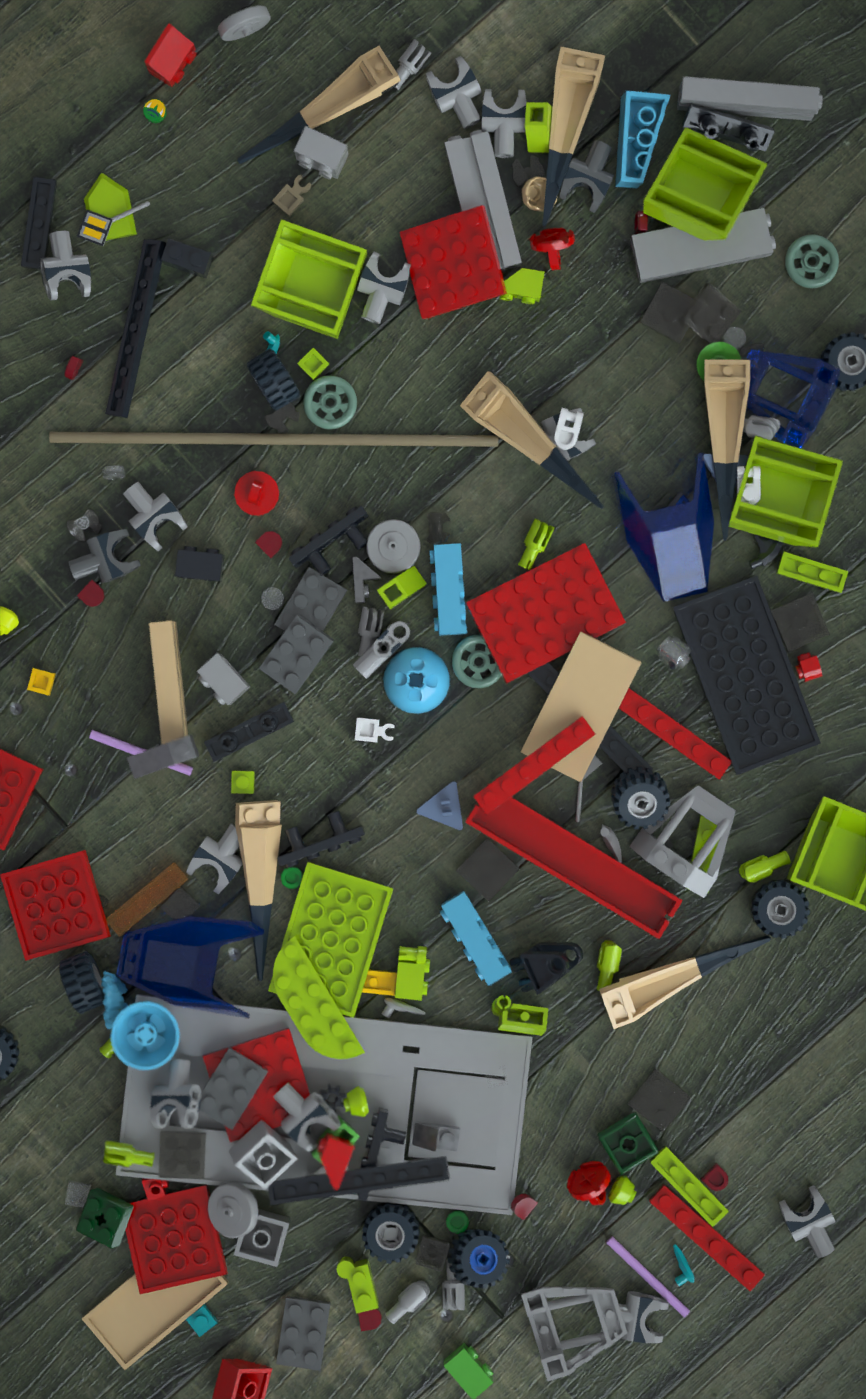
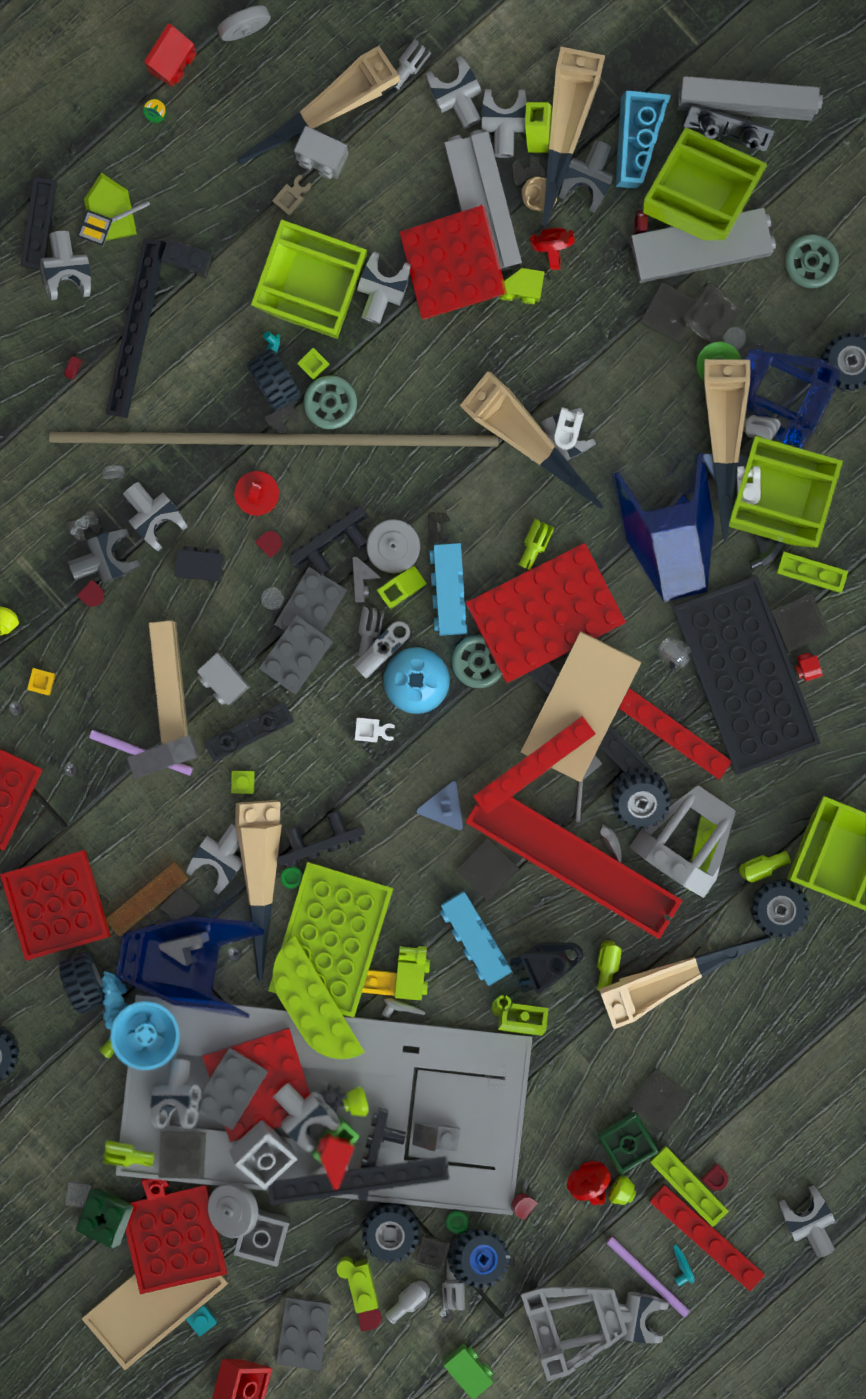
(180, 947): none -> flat silver slope

